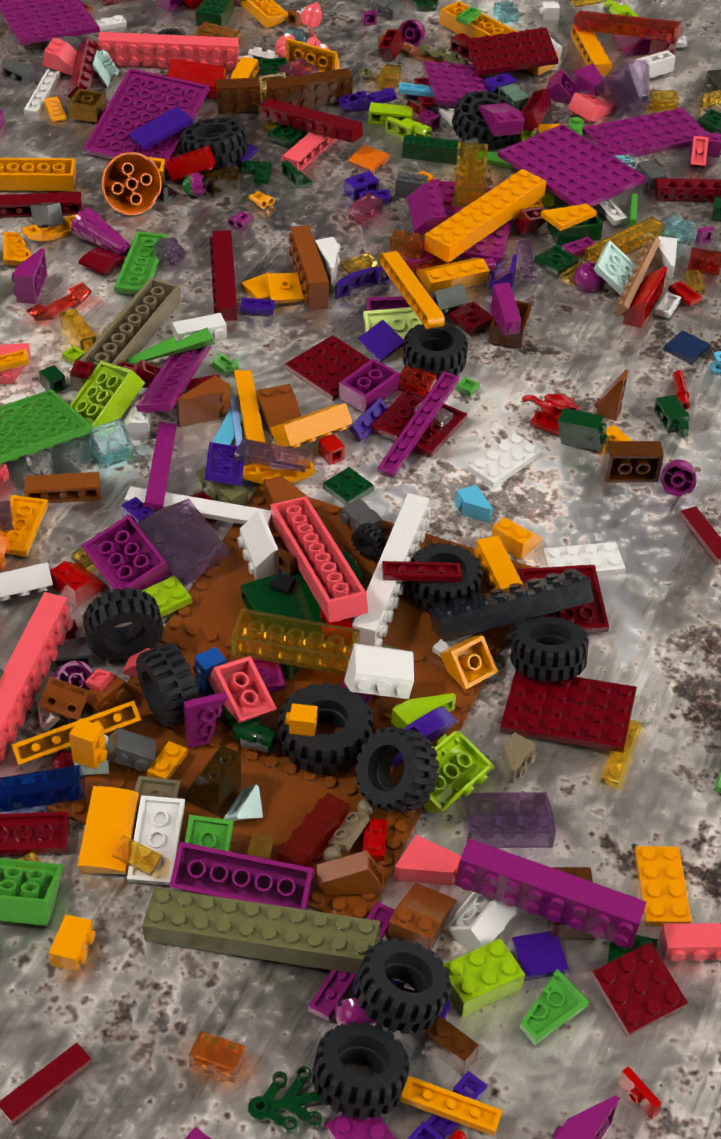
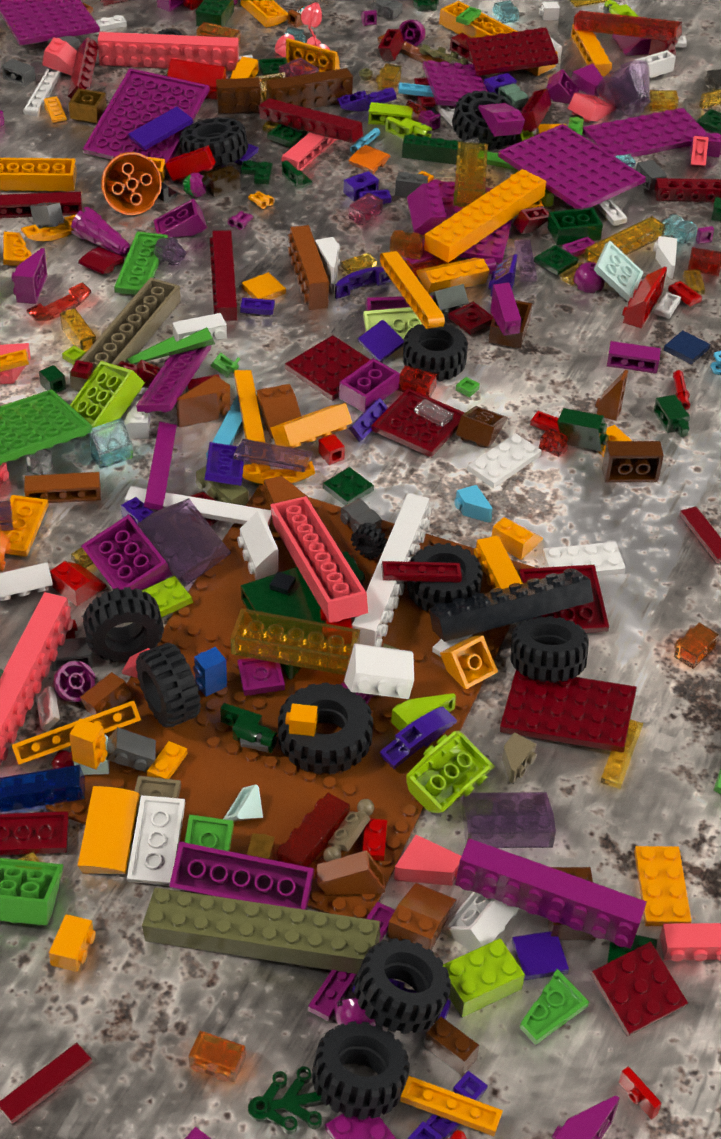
(63, 698): dark orange brick -> none
(100, 679): coral tile -> none
(104, 67): light aqua hinge -> none
(137, 855): clear yellow plate -> none
(181, 221): none -> magenta slope
(201, 718): magenta wing -> none
(216, 781): dark brown slope -> none
(236, 420): light blue sticker -> none
(244, 689): coral slope -> none
(257, 51): white plate -> none
(284, 287): light orange plate -> none
(285, 561): reddish brown plate -> none
(374, 133): none -> medium azure pin
(418, 424): magenta tile -> none
(418, 773): black tyre -> none
(480, 426): none -> reddish brown slope
(553, 404): red animal -> none
(553, 442): none -> clear red brick
(568, 216): light orange wing -> none
(633, 210): bright green tile -> none
(633, 357): none -> magenta brick
(636, 277): medium nougat plate -> none
(678, 477): magenta cylinder -> none
(695, 645): none -> clear orange brick

